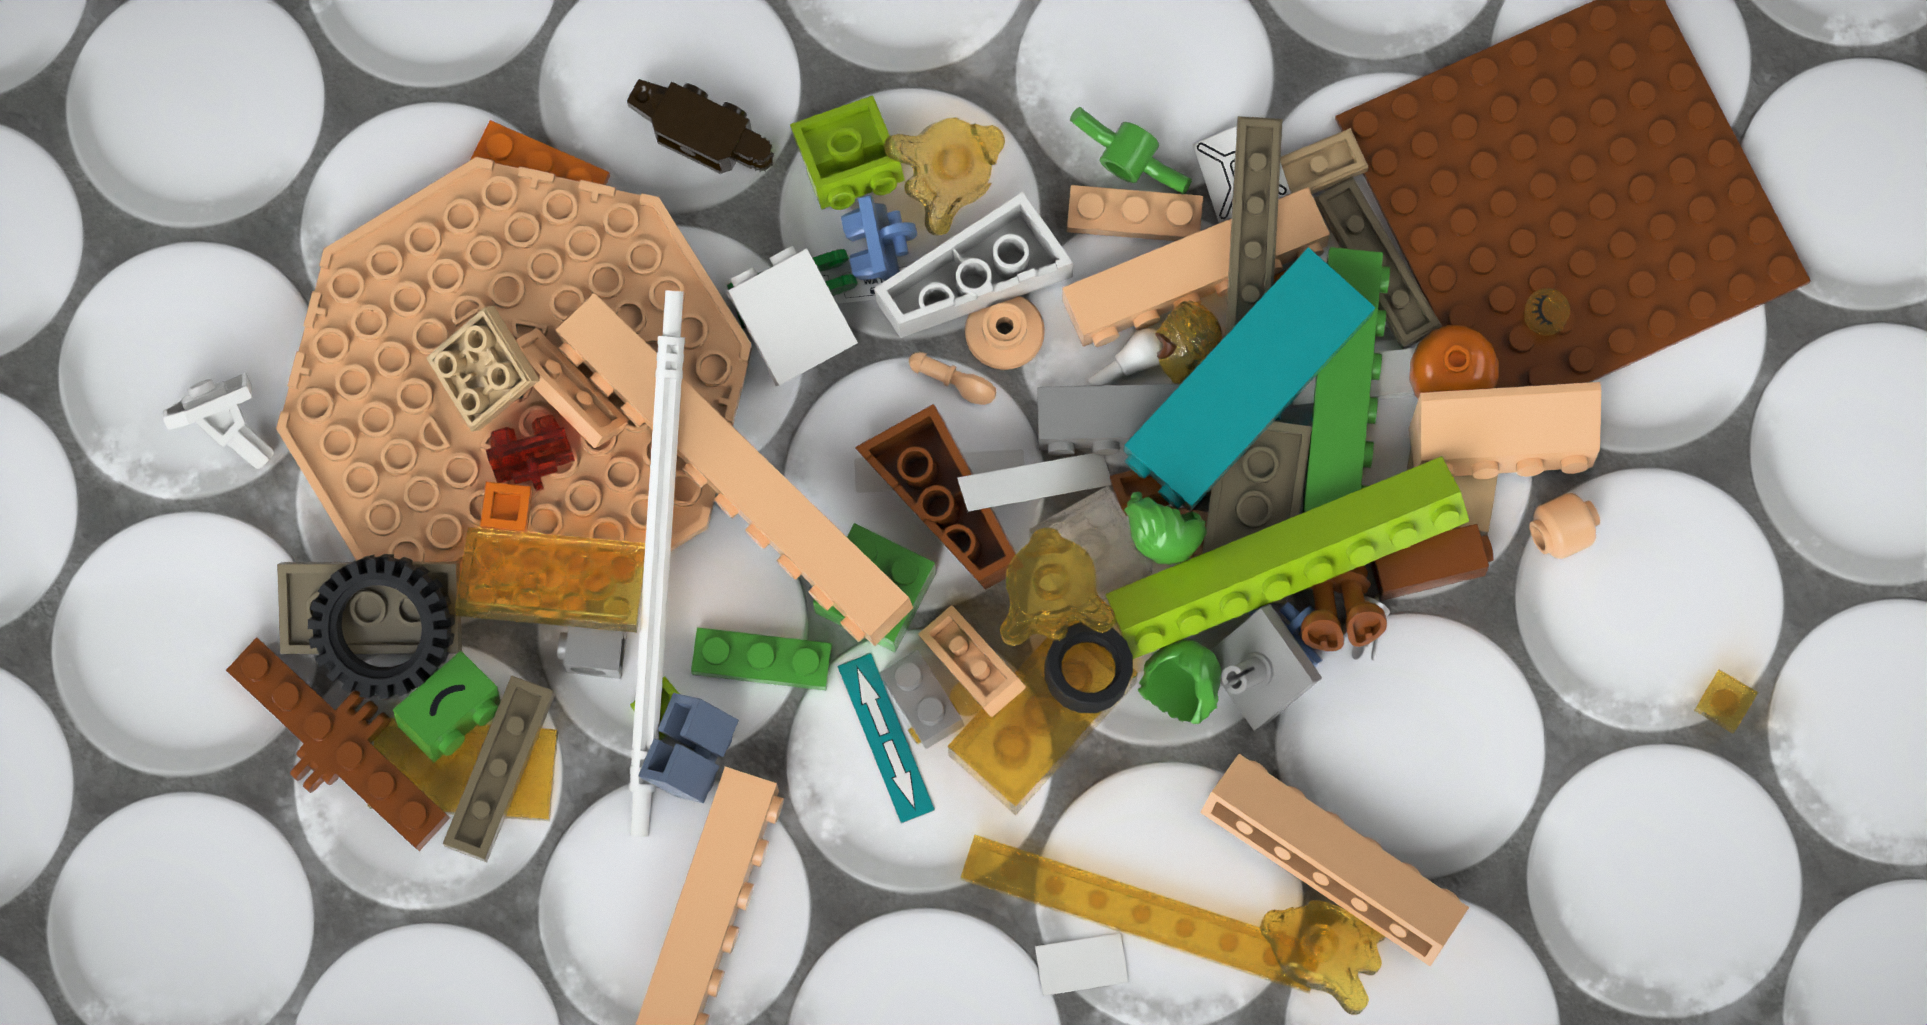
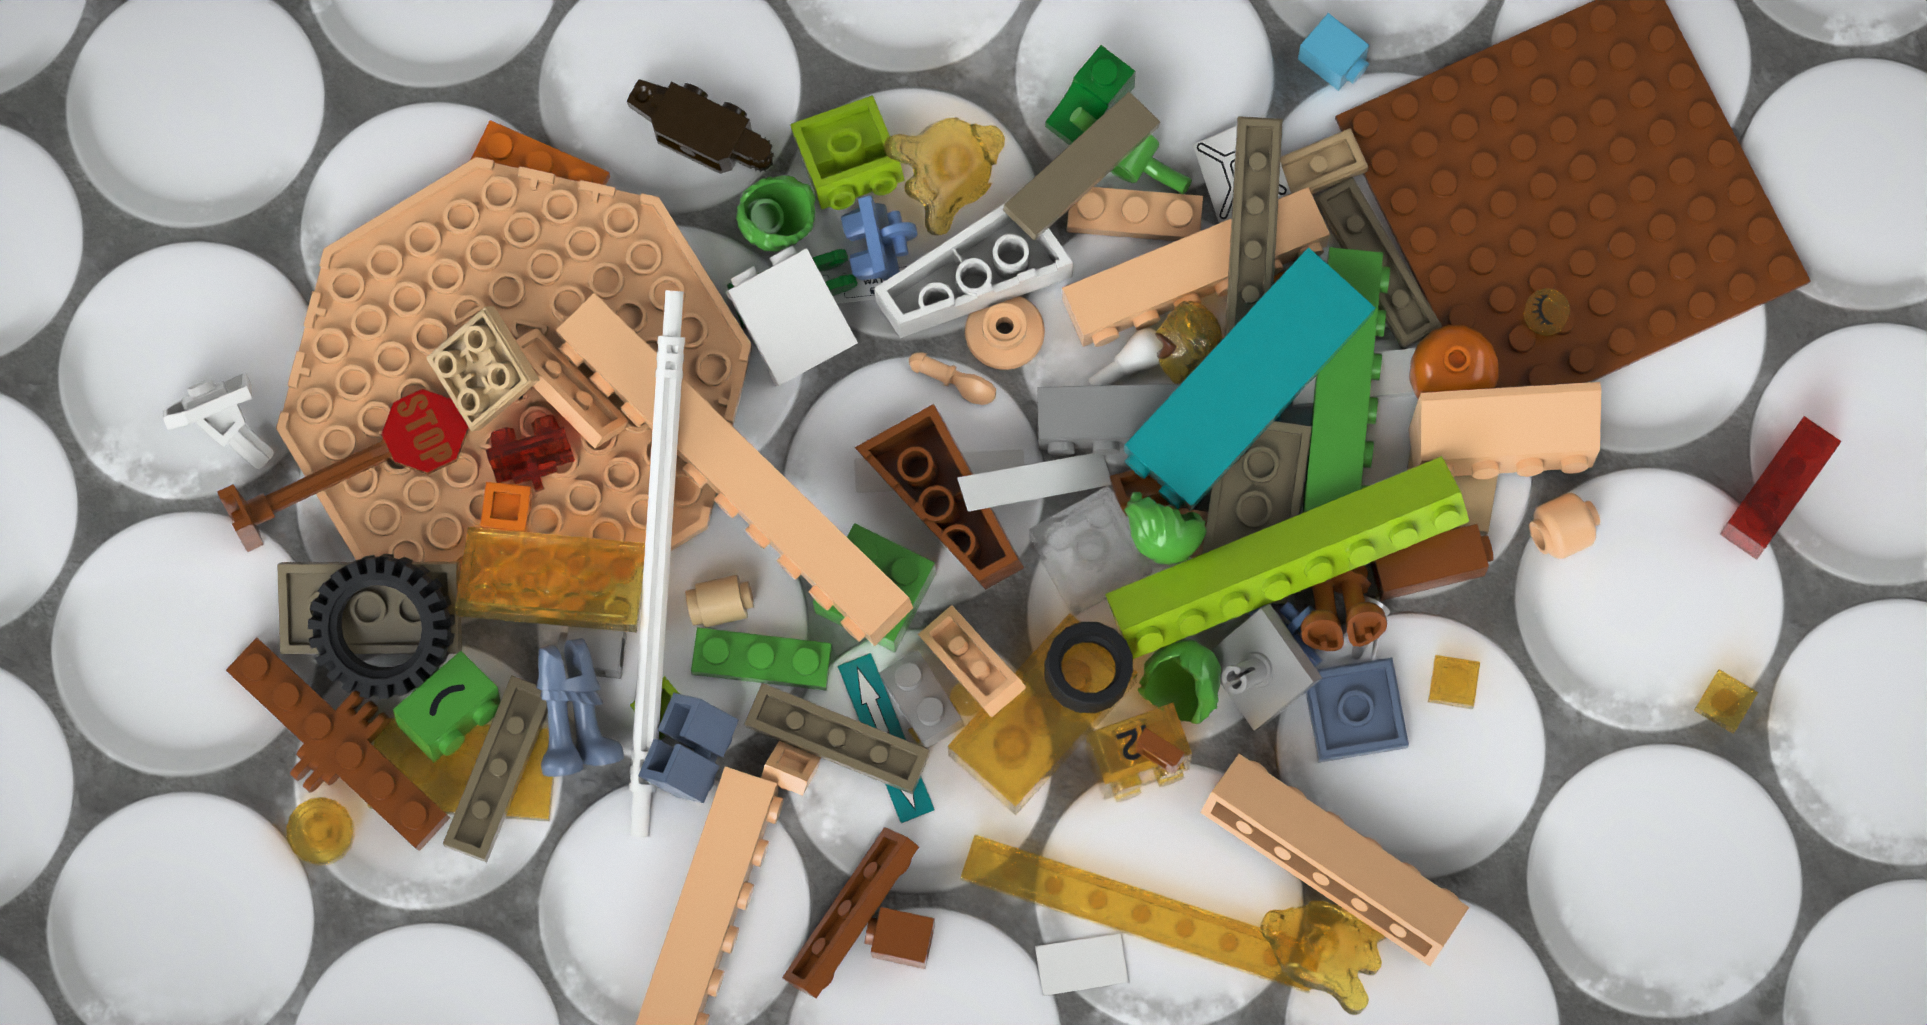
(320, 831): none -> clear yellow plate
(420, 434): none -> dark orange piece
(581, 689): none -> sand blue piece
(719, 601): none -> tan brick
(776, 212): none -> bright green hair
(791, 767): none -> light nougat plate
(837, 738): none -> dark tan plate
(850, 912): none -> dark orange plate
(900, 937): none -> dark orange brick
(1050, 587): clear yellow tile -> none
(1081, 166): none -> dark tan tile
(1095, 89): none -> green arch
(1117, 764): none -> clear yellow brick
(1159, 751): none -> dark orange tile
(1334, 53): none -> medium azure brick
(1356, 711): none -> sand blue tile
(1453, 682): none -> clear yellow plate
(1780, 487): none -> clear red brick

